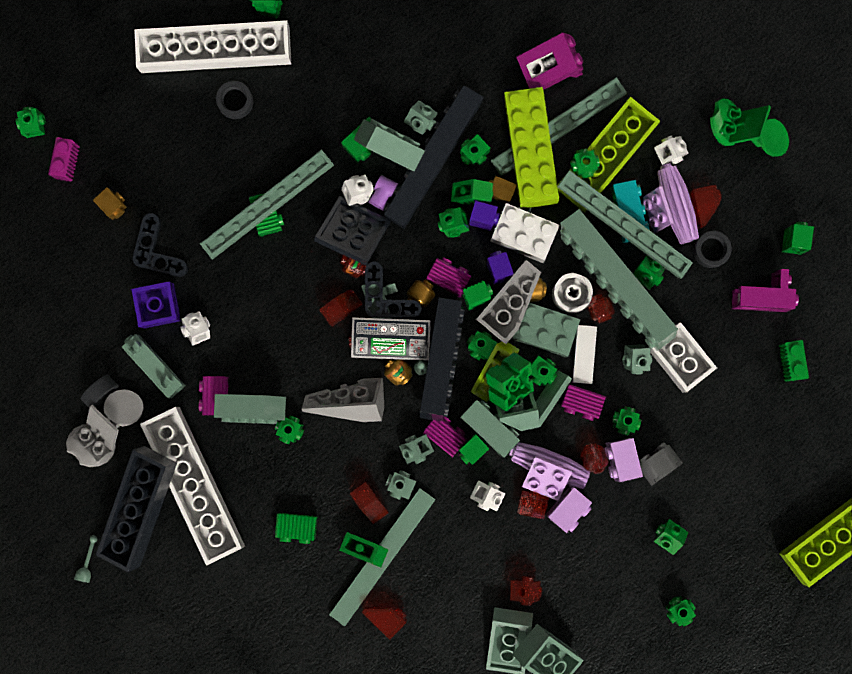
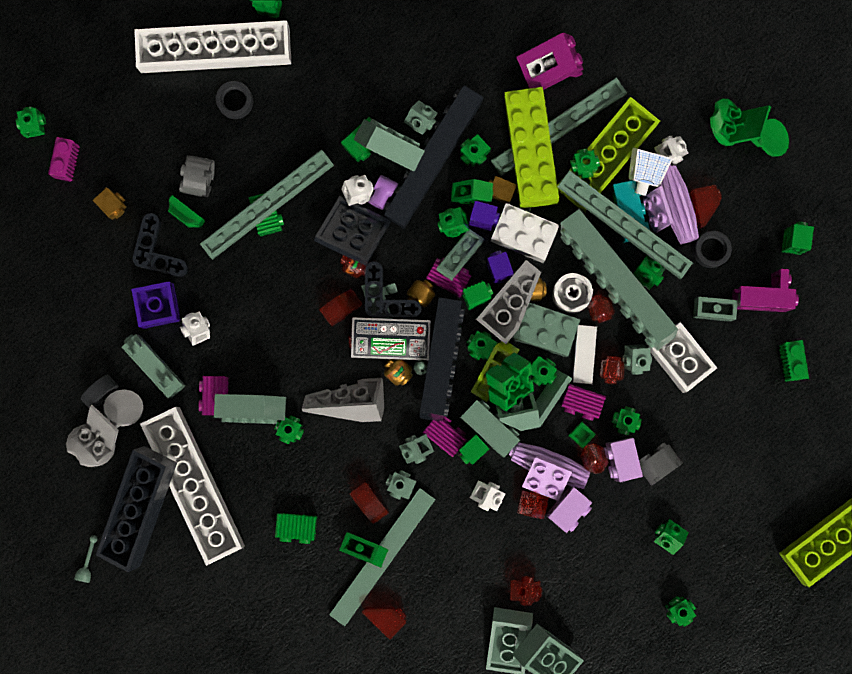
(184, 213): none -> green slope
(197, 176): none -> dark grey brick
(460, 254): none -> sand green tile
(581, 434): none -> green tile
(612, 369): none -> clear red head
(647, 169): none -> white torso
(715, 309): none -> sand green brick

